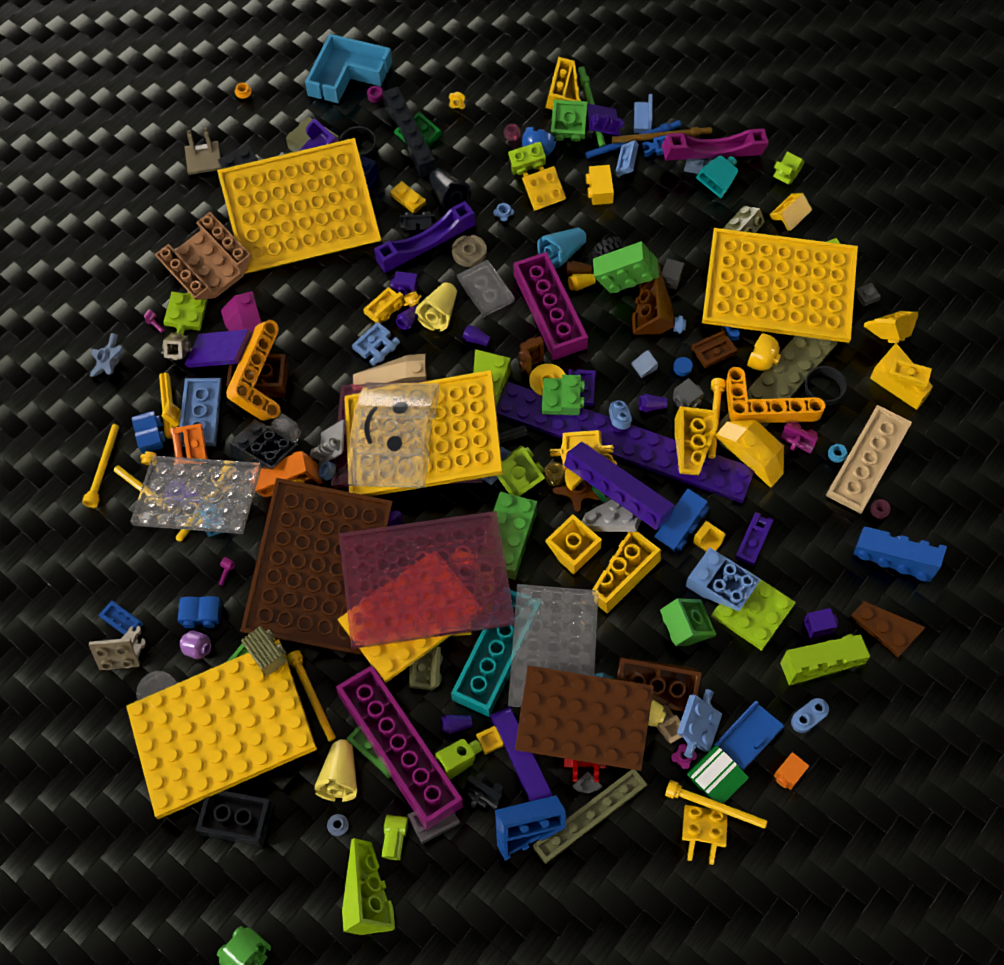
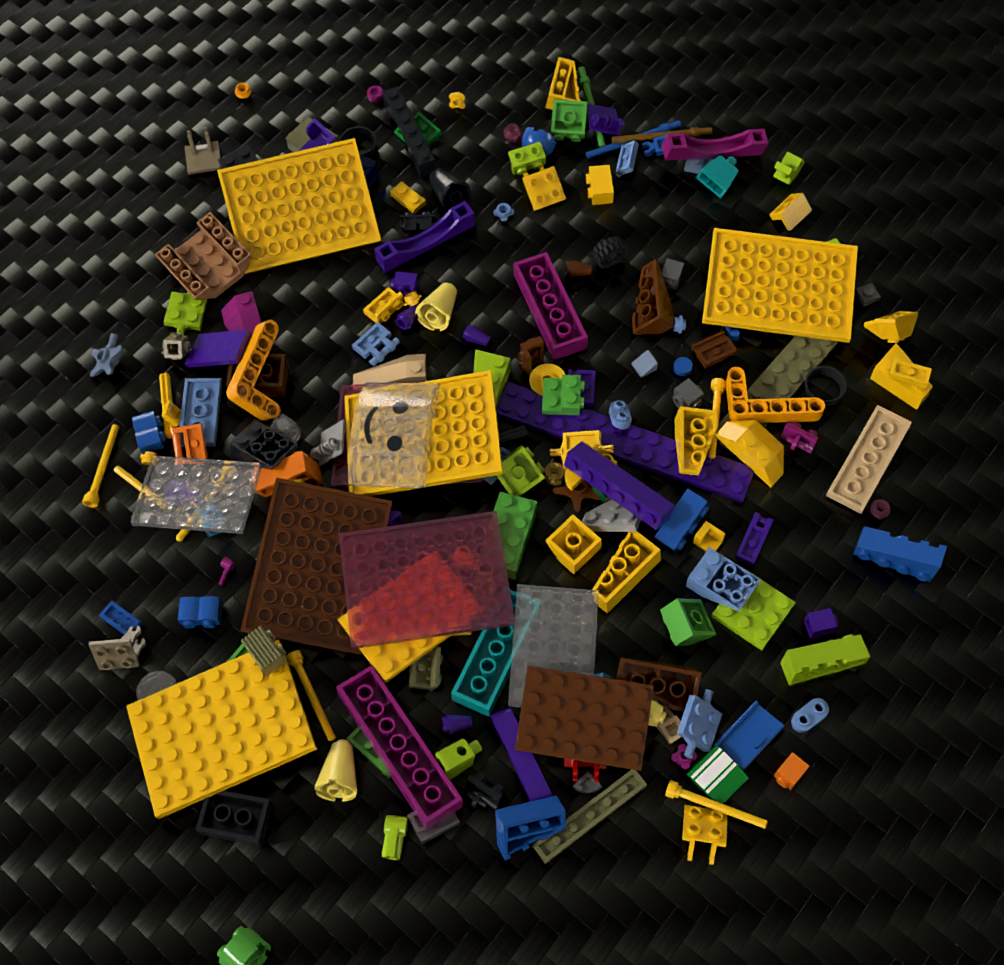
(150, 319): magenta hand -> none
(195, 644): medium lavender head -> none
(327, 470): medium blue tile -> none
(338, 831): sand blue plate -> none
(346, 60): dark azure piece -> none
(365, 901): lime wedge -> none
(469, 250): dark tan tile -> none
(485, 288): clear tile -> none
(490, 740): yellow plate -> none
(561, 245): dark azure cone -> none
(580, 281): yellow cone -> none
(626, 267): bright green piece -> none
(643, 116): medium blue panel -> none
(650, 403): dark purple cone -> none
(746, 220): olive bracket -> none
(765, 353): yellow cylinder -> none
(839, 449): dark azure plate -> none
(887, 628): reddish brown wing -> none

